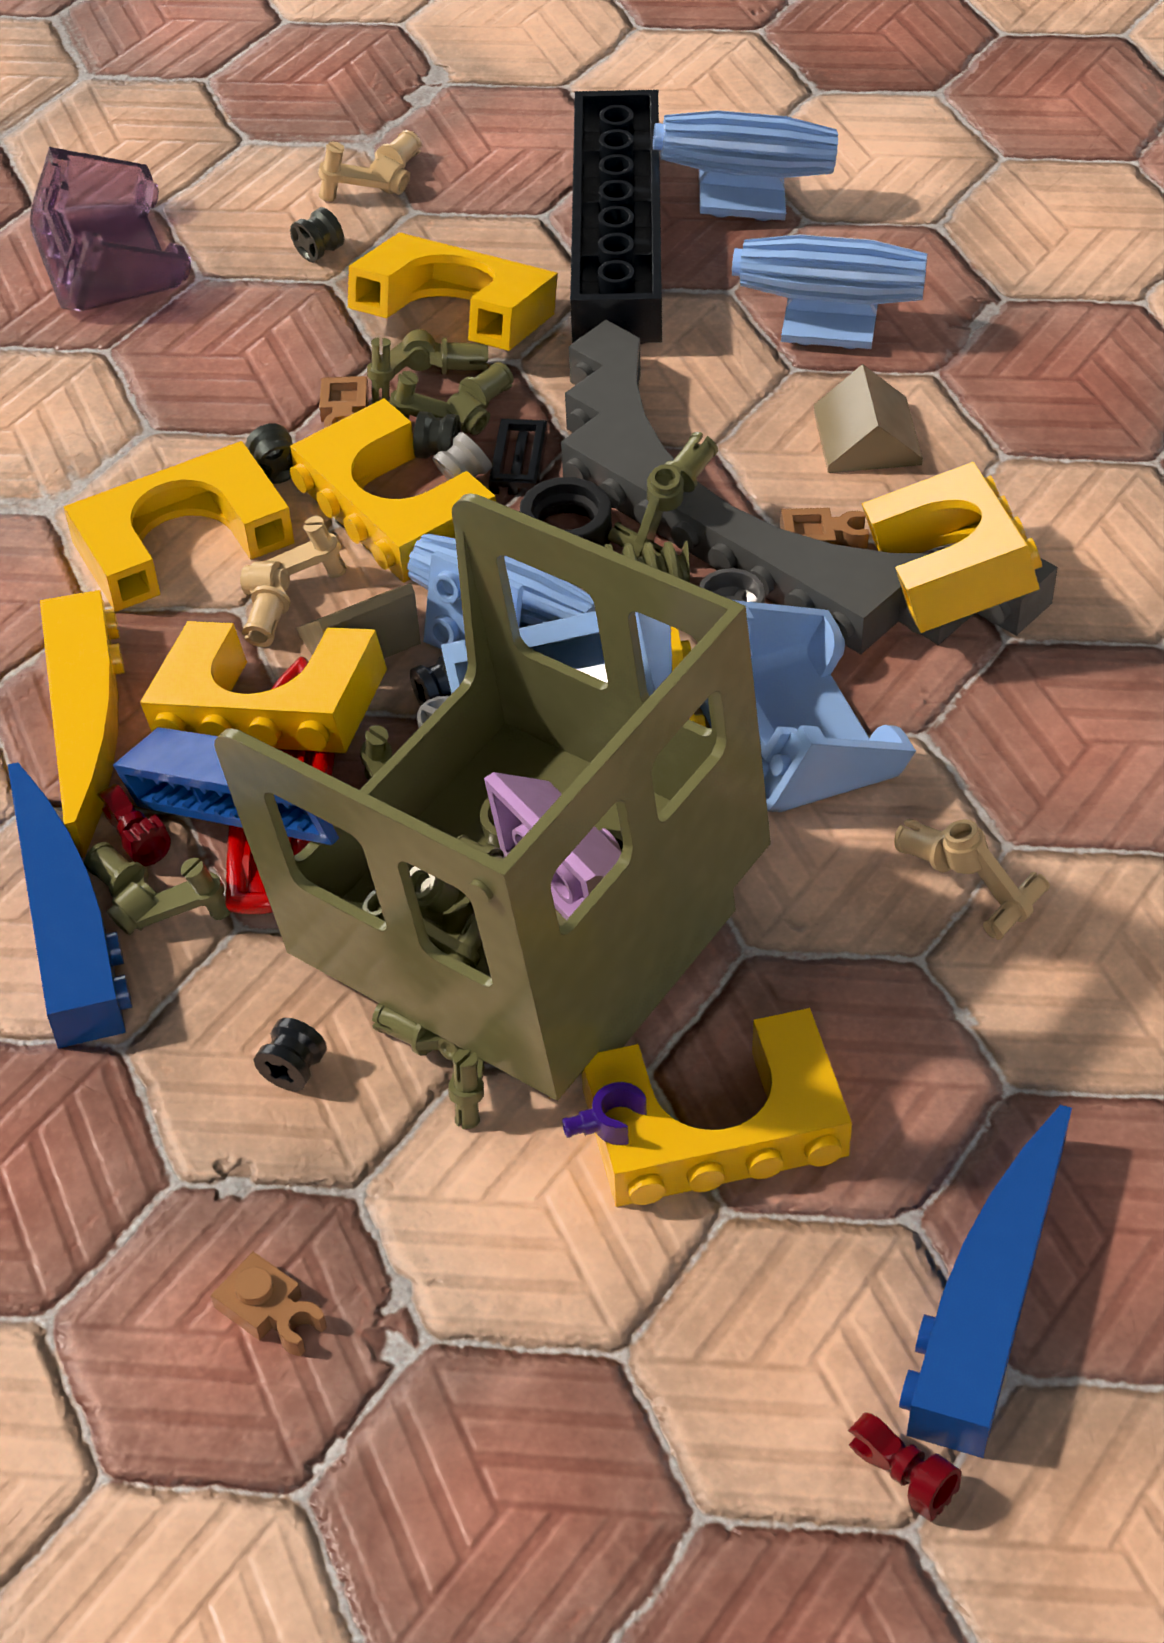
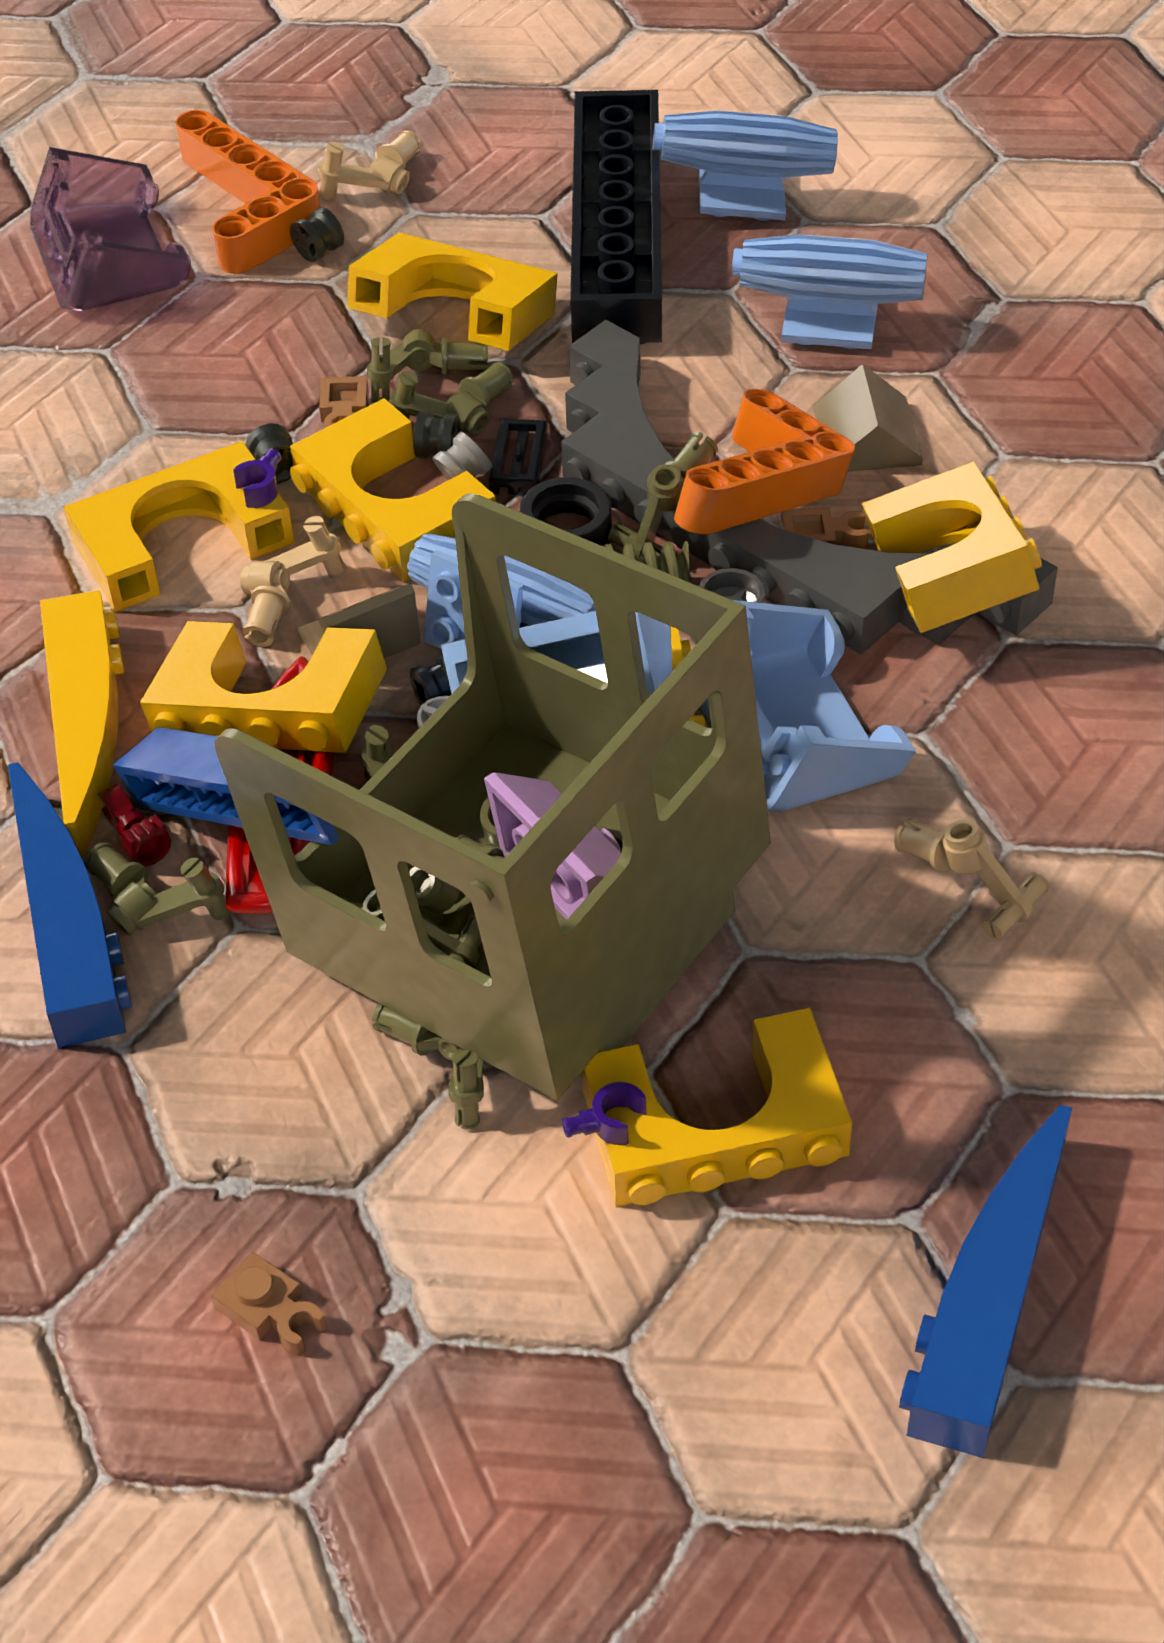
(260, 472): none -> dark purple piece
(268, 186): none -> orange beam
(290, 1054): black wheel -> none
(787, 466): none -> orange beam
(930, 1480): dark red piece -> none

